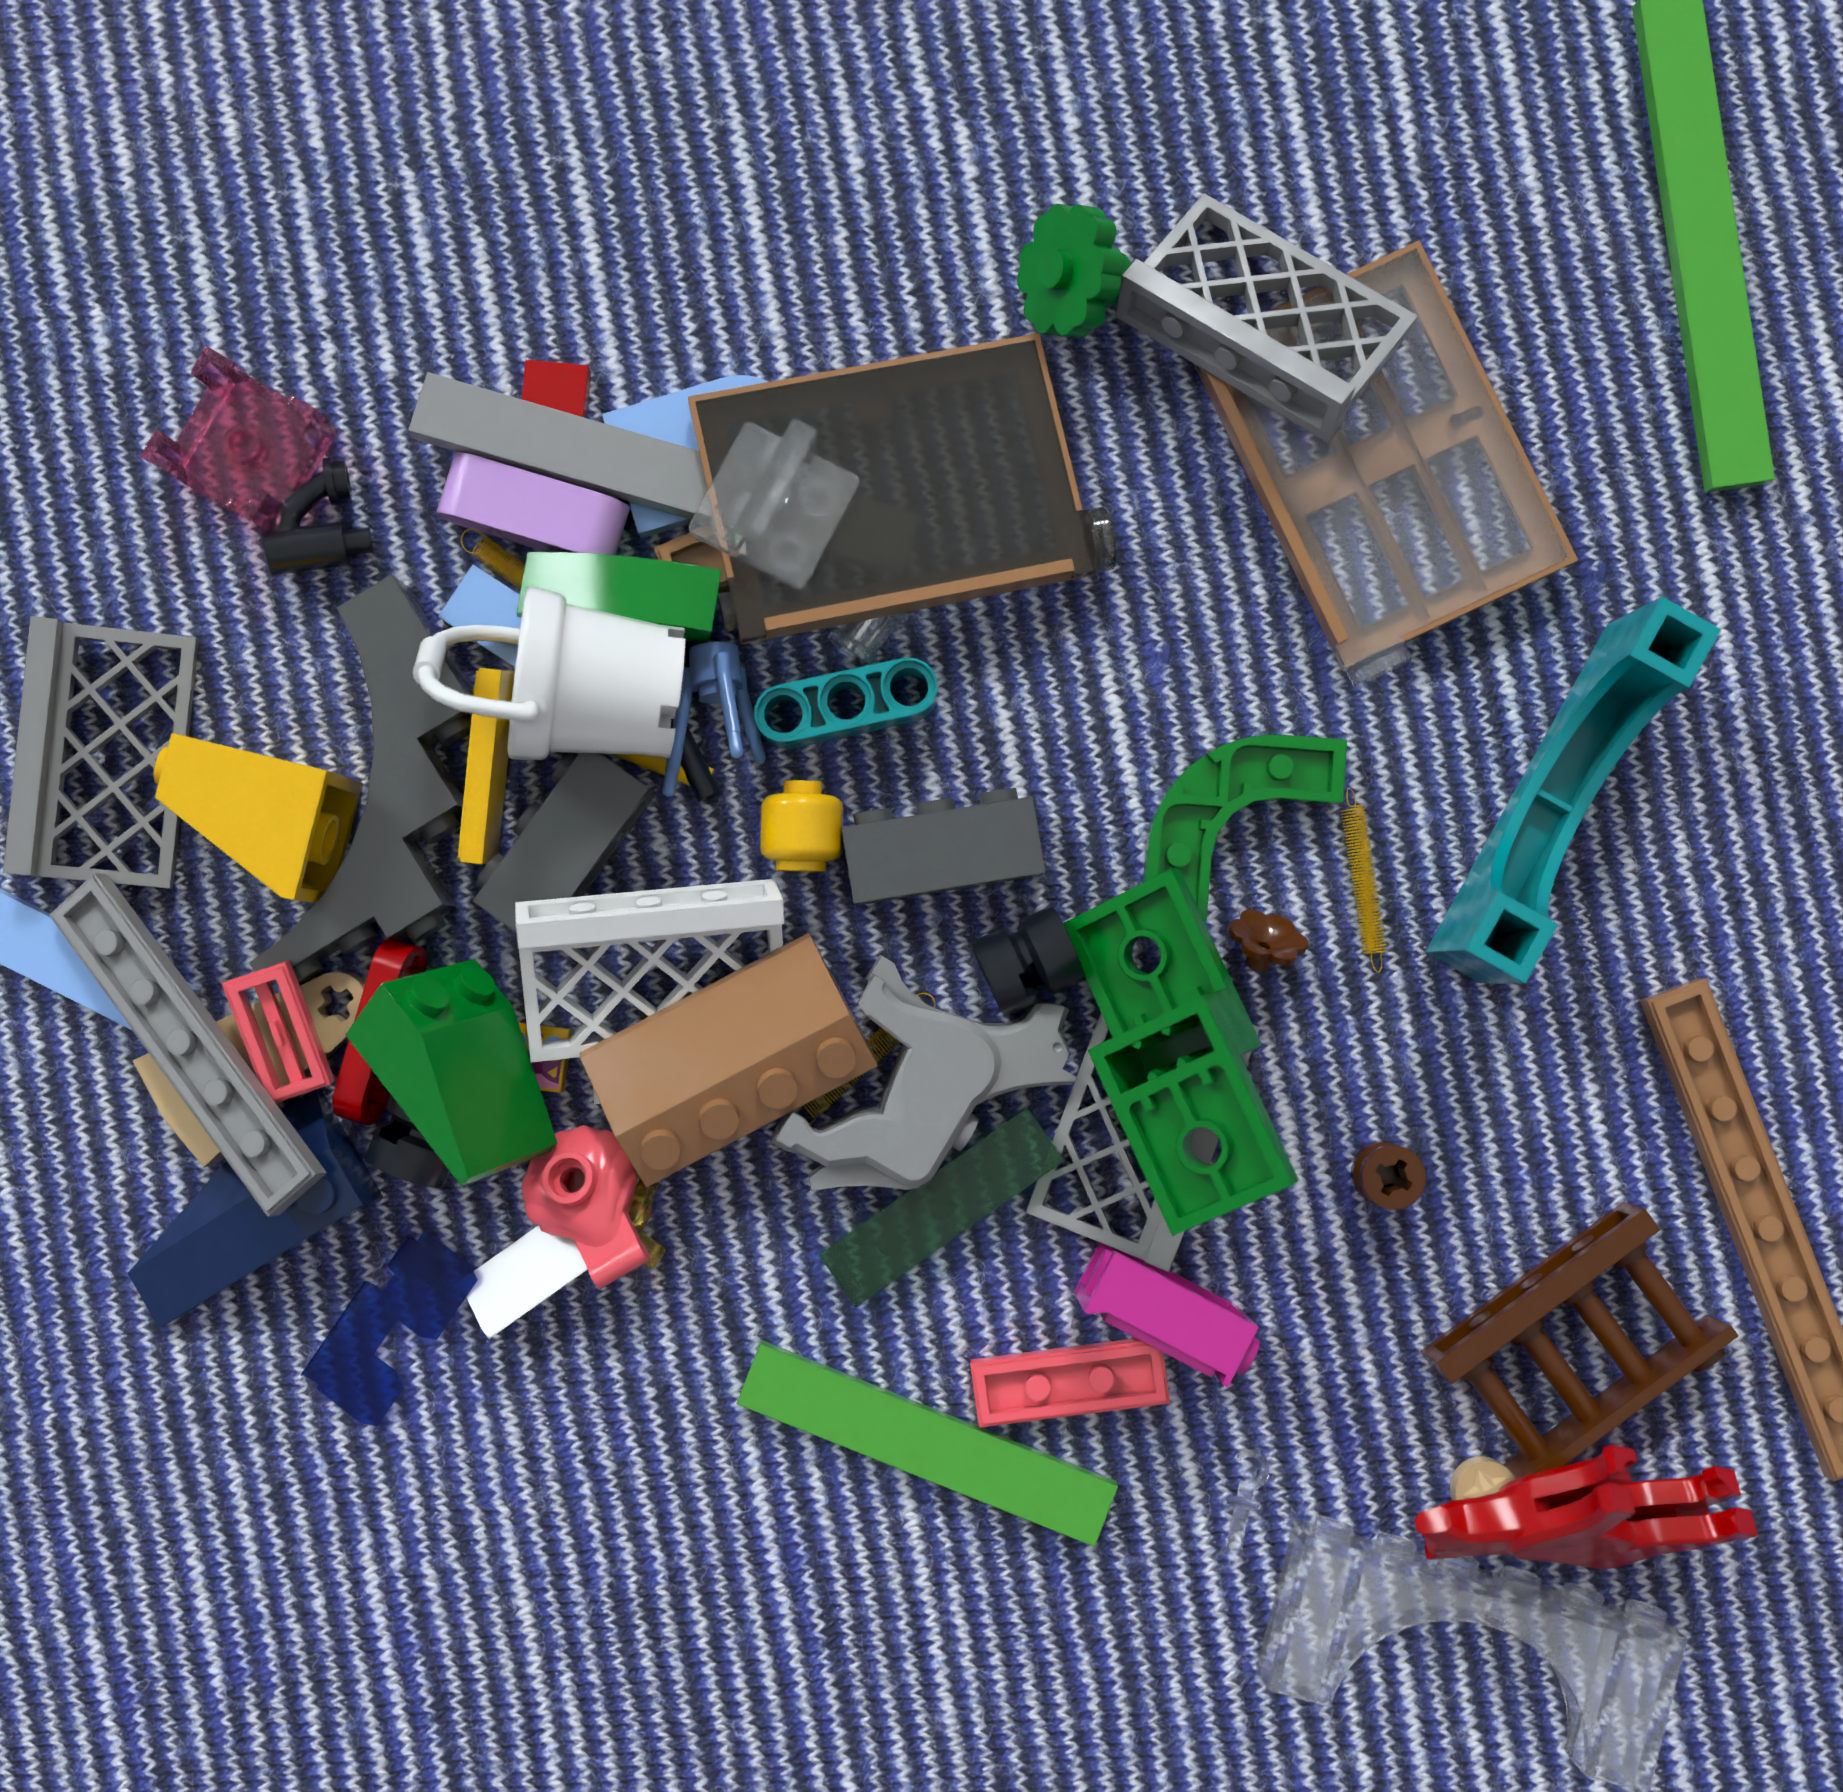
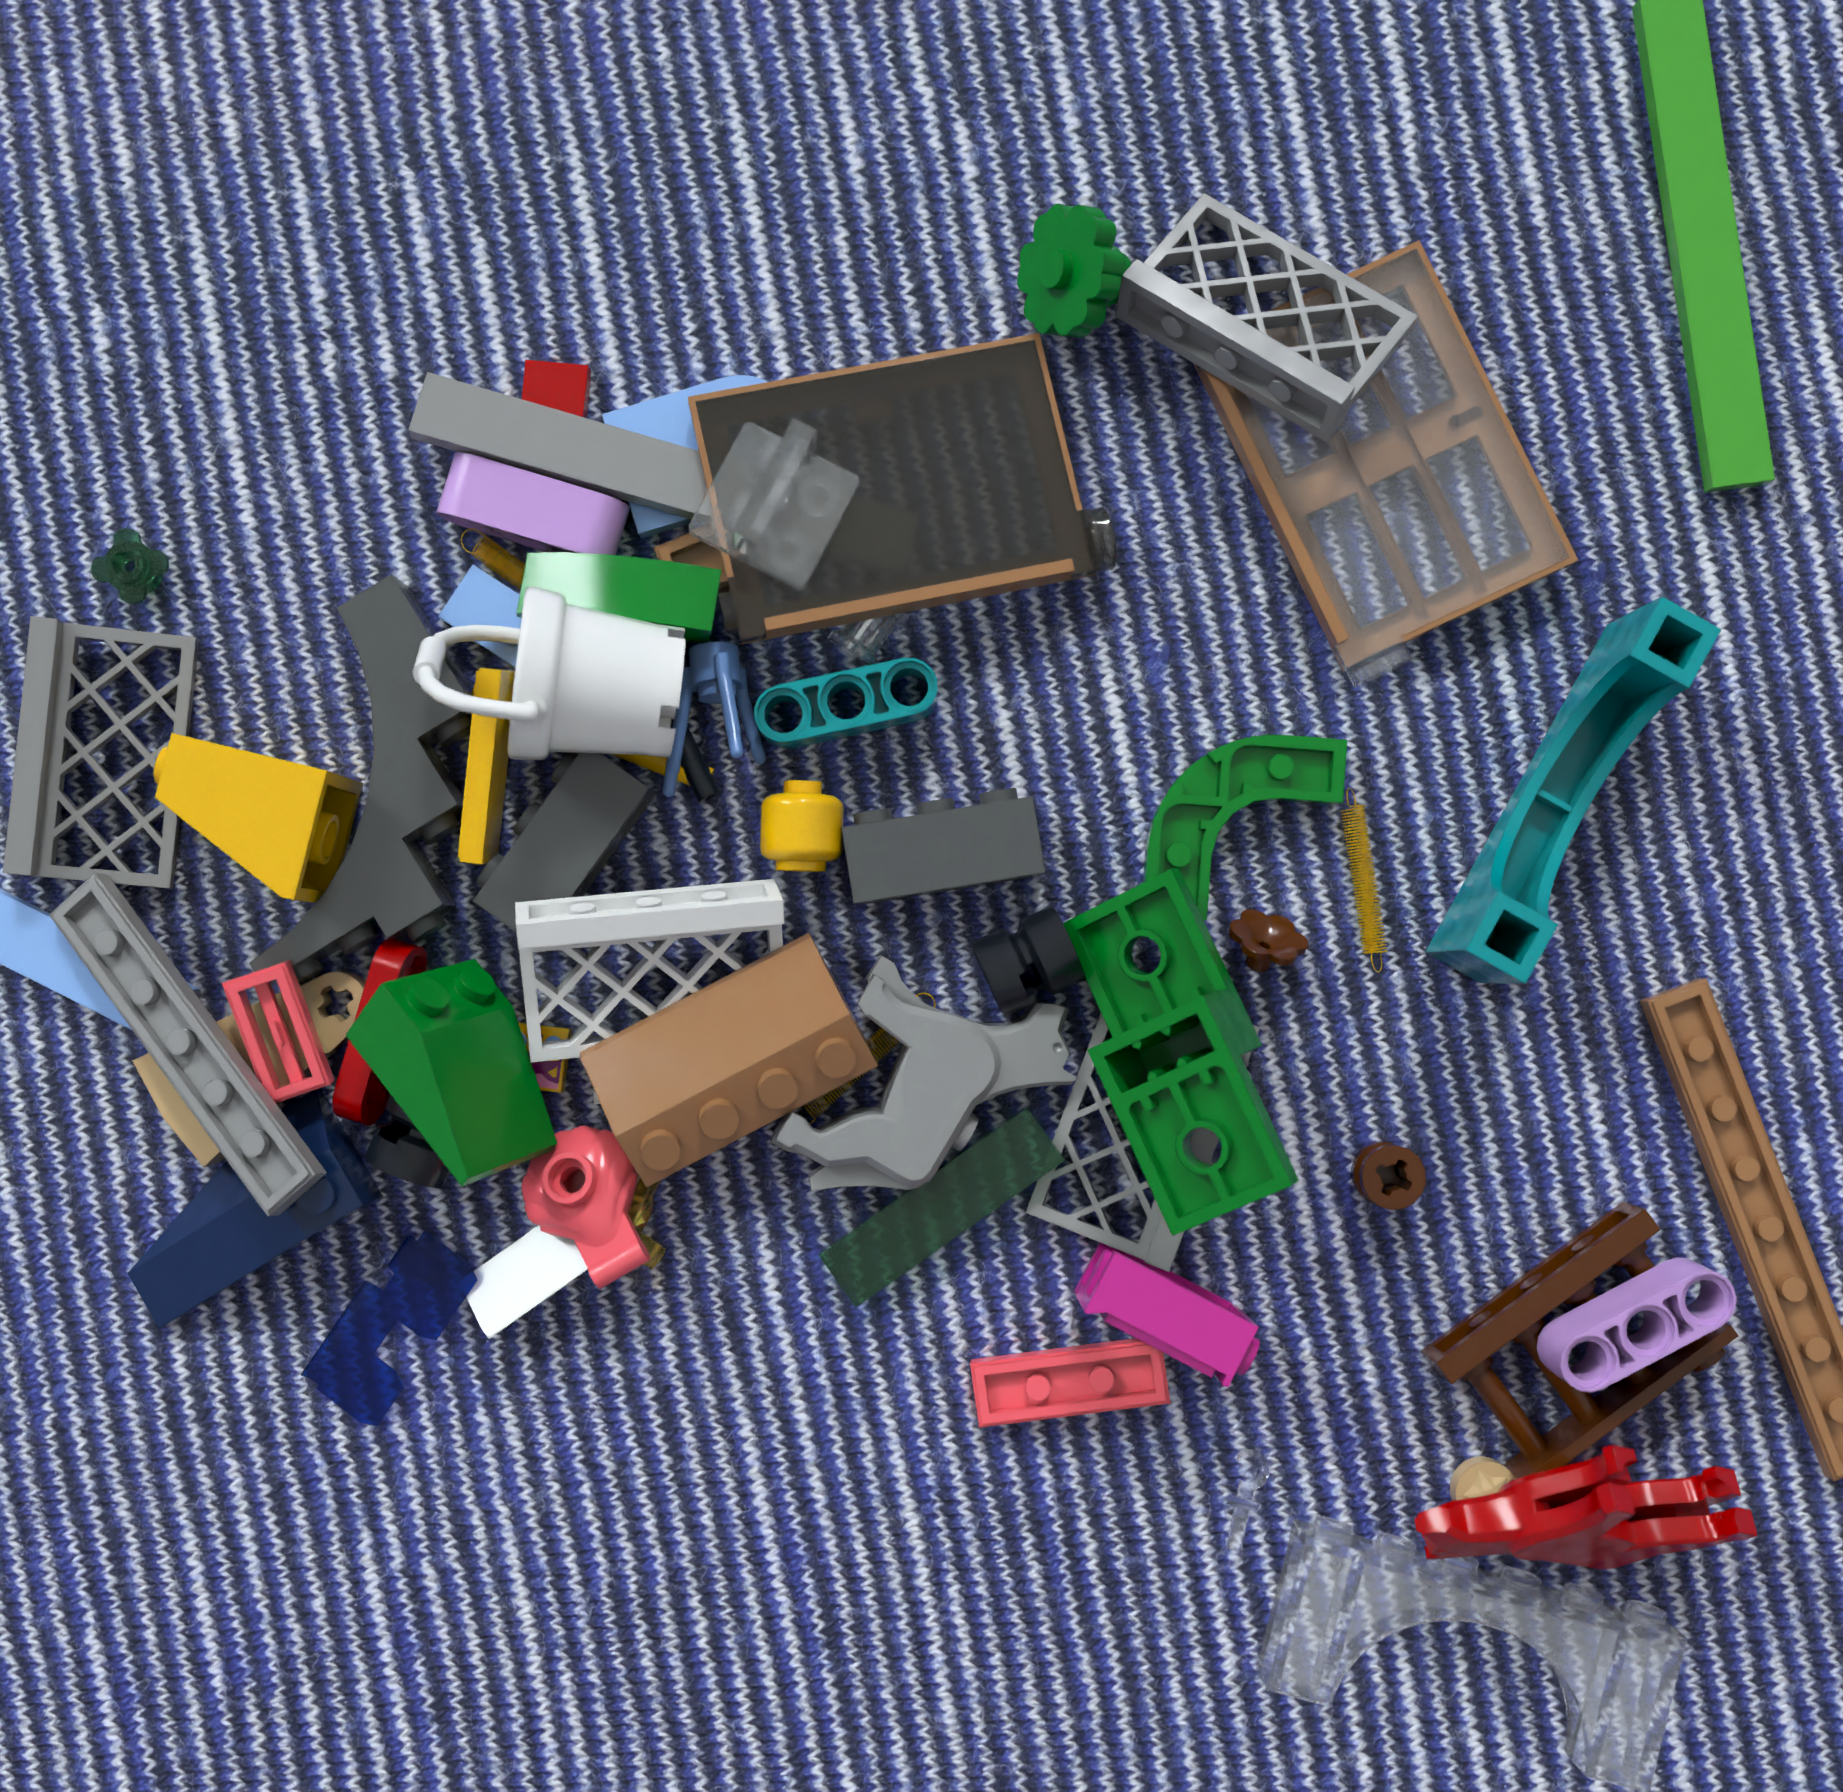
(148, 571): none -> clear green plate
(243, 442): clear pink panel -> none
(317, 546): black plant -> none
(928, 1443): bright green tile -> none
(1665, 1326): none -> lavender beam

